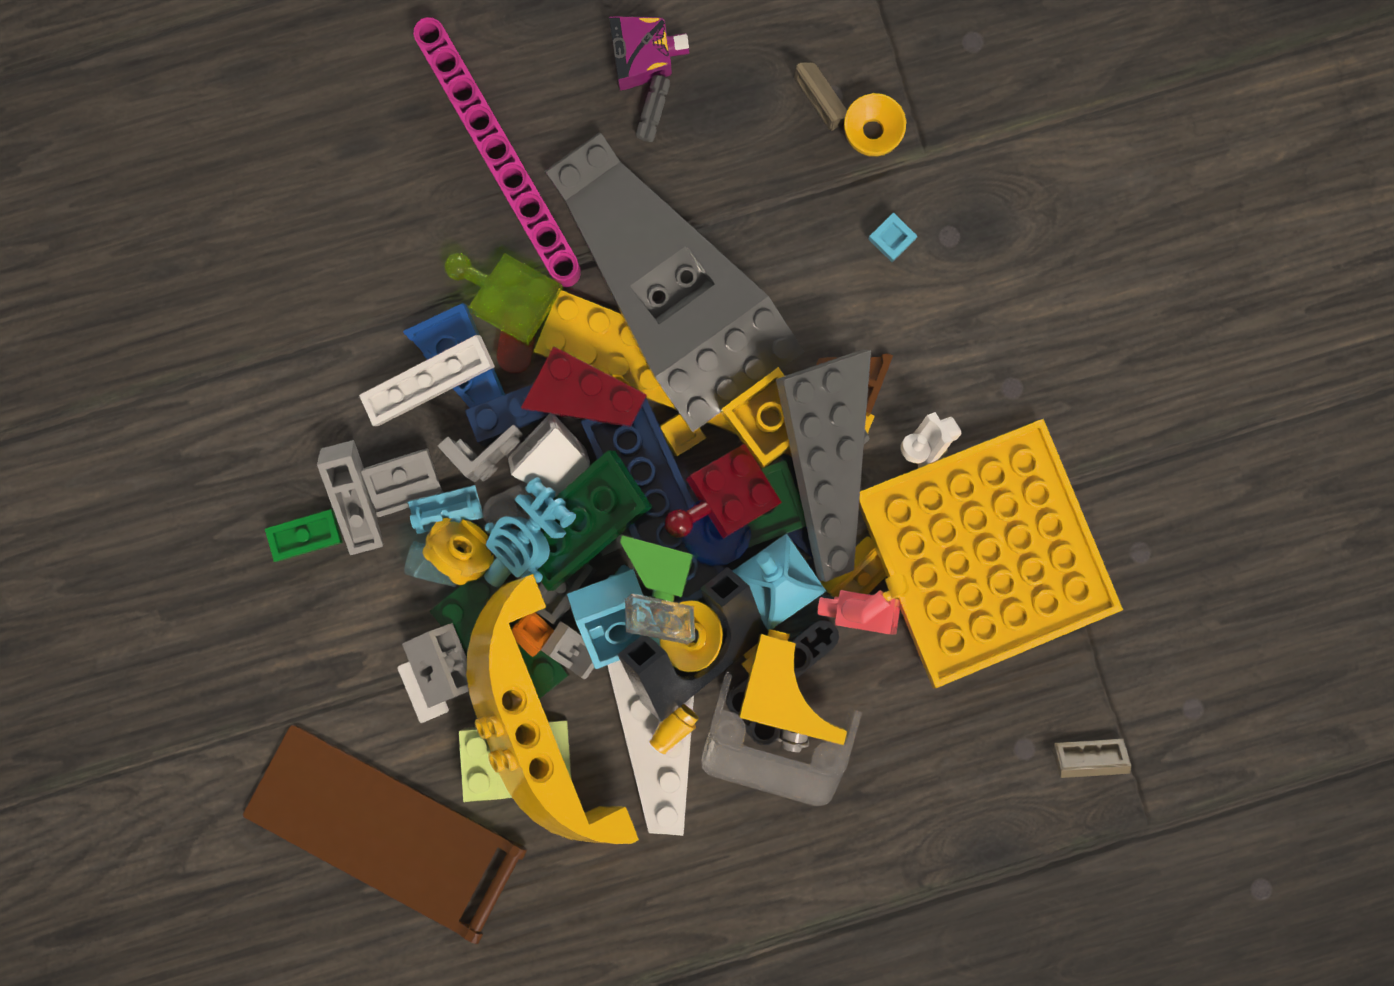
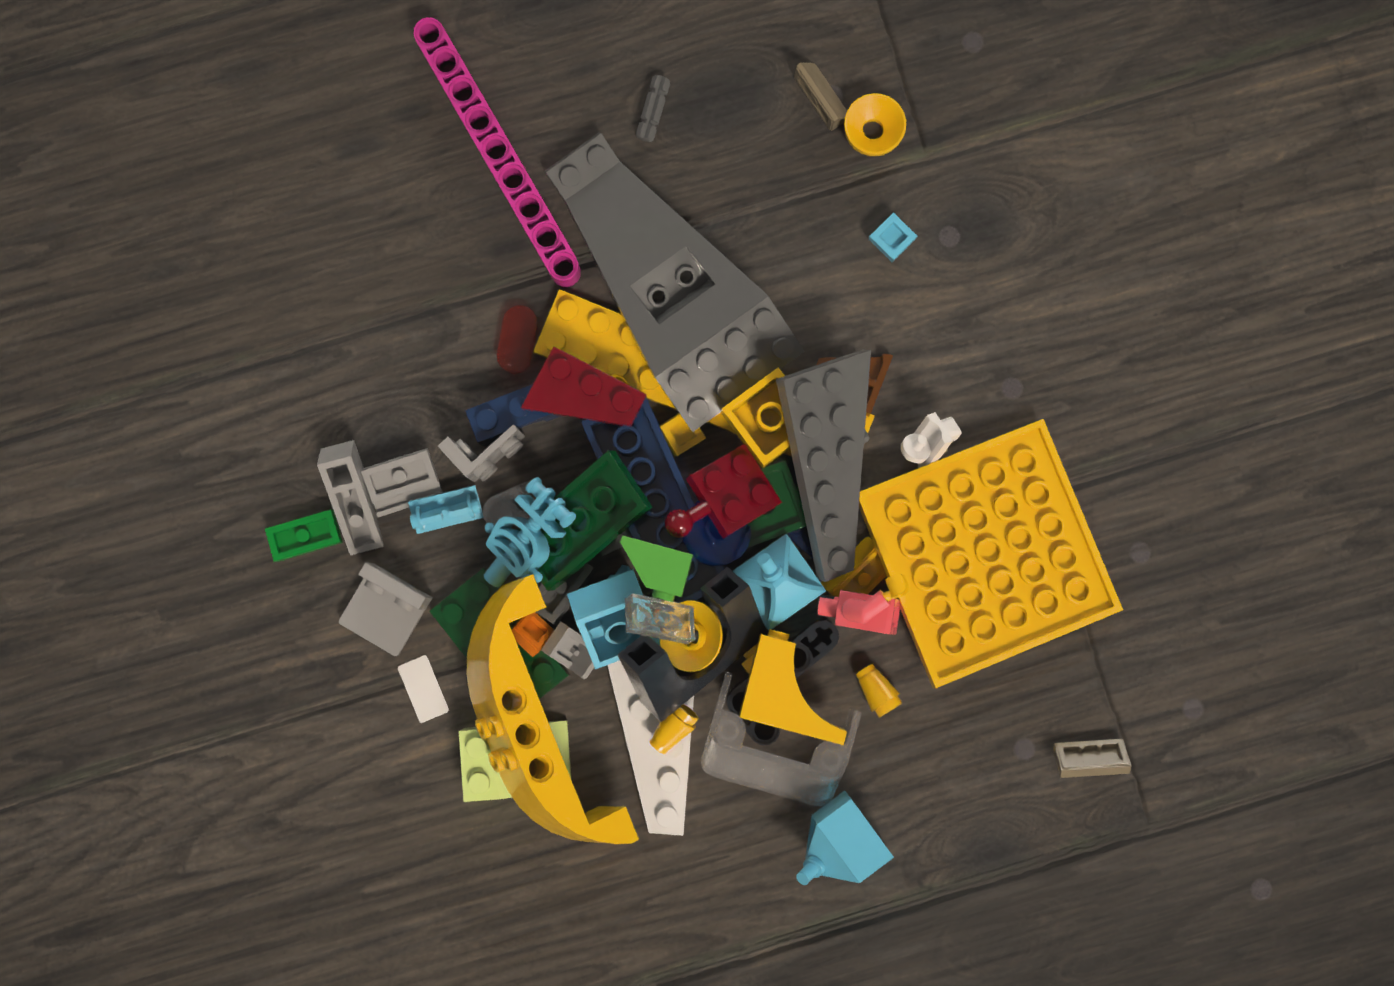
(381, 831): reddish brown flag -> none
(384, 609): none -> light grey bracket
(421, 568): clear light blue rock -> none
(427, 380): white plate -> none
(438, 664): light grey brick -> none
(446, 332): blue wing -> none
(458, 566): yellow plate -> none
(511, 297): clear neon green plate -> none
(551, 455): white torso -> none
(644, 49): magenta torso -> none
(793, 741): light grey plate -> none
(842, 844): none -> medium azure piece
(878, 691): none -> yellow cone

